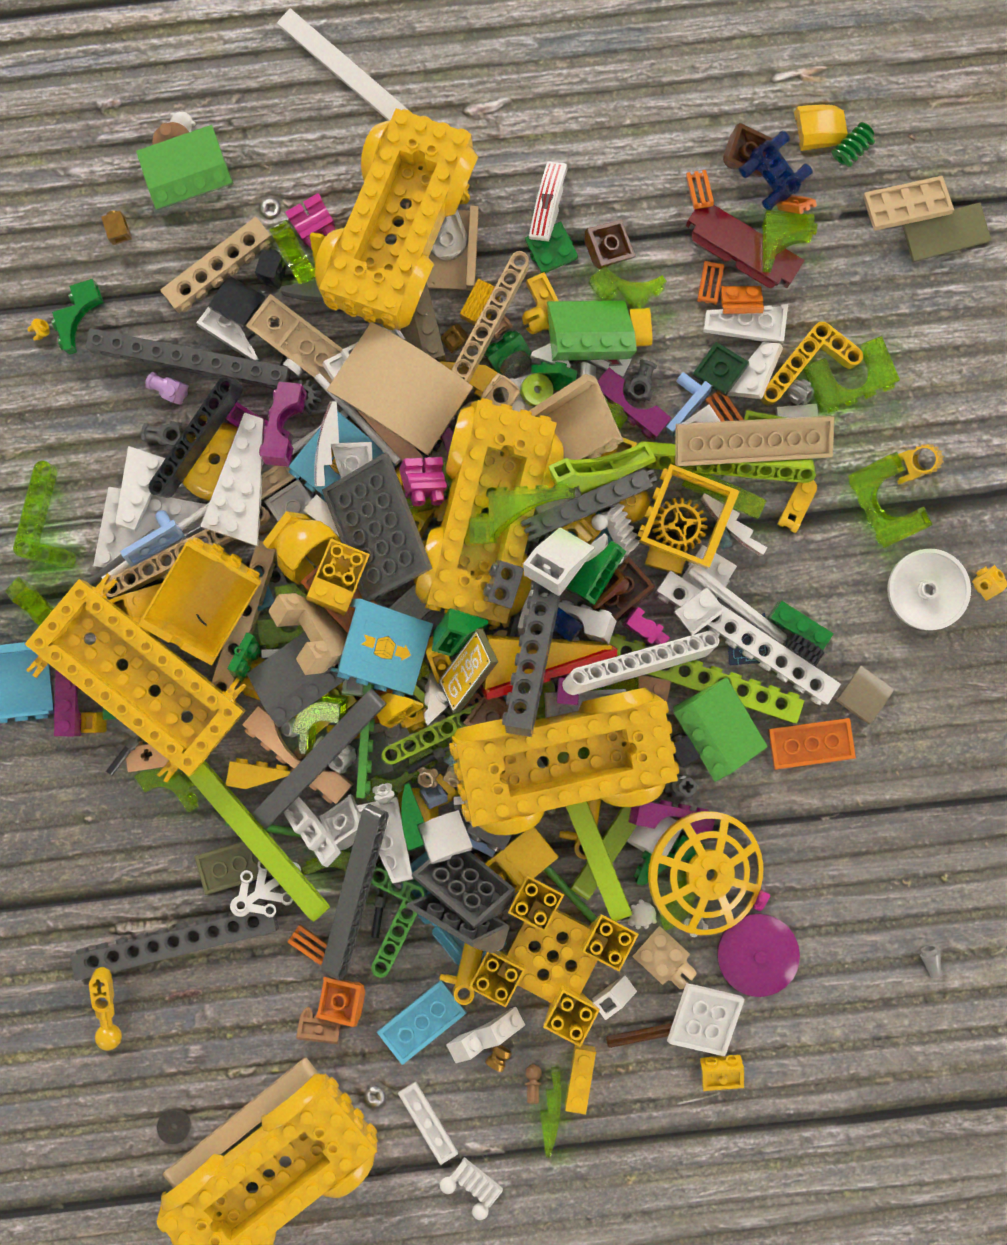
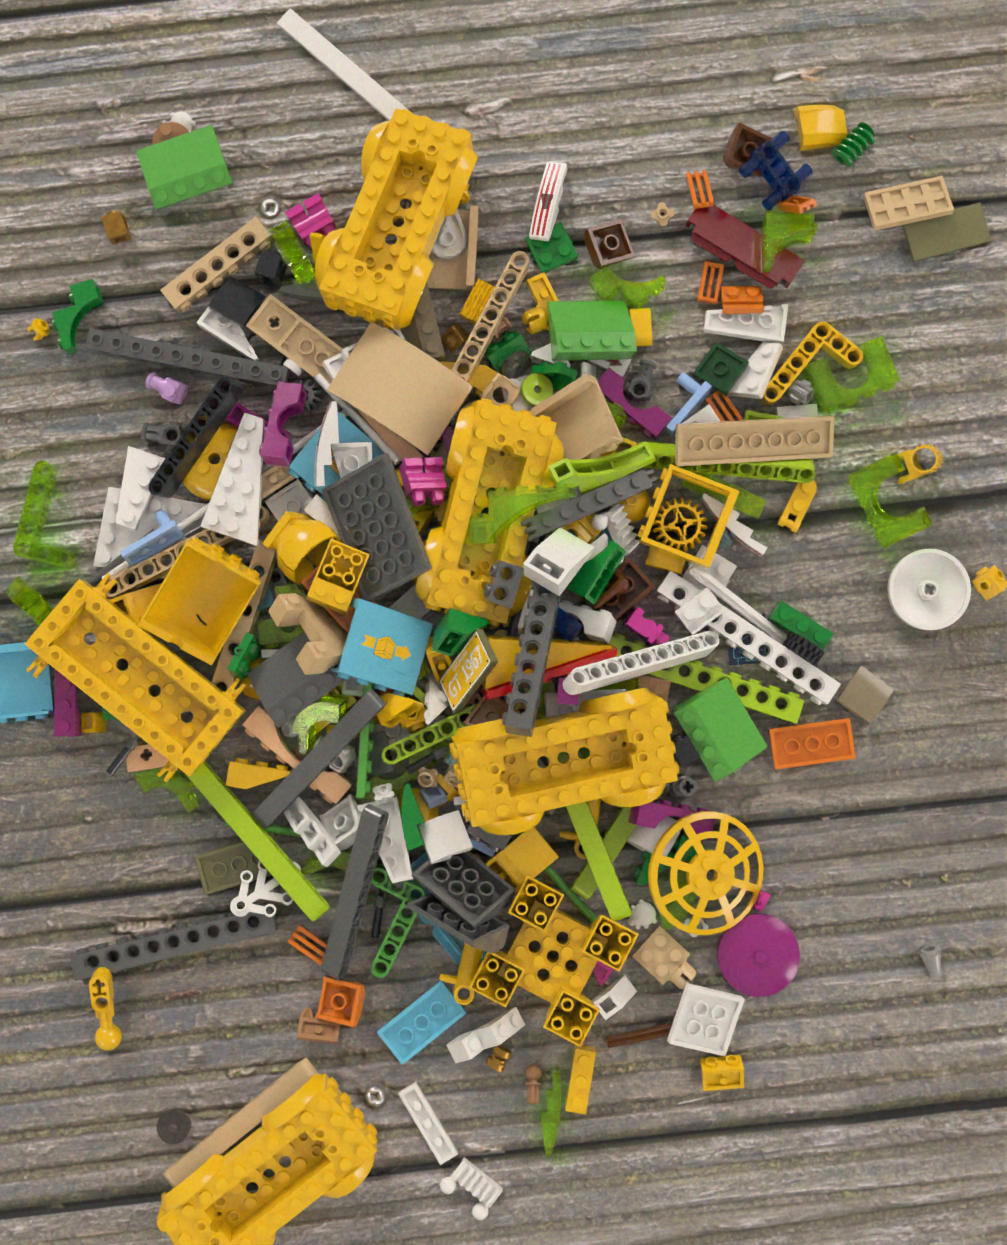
(602, 972): none -> dark pink tile
(662, 220): none -> tan plate

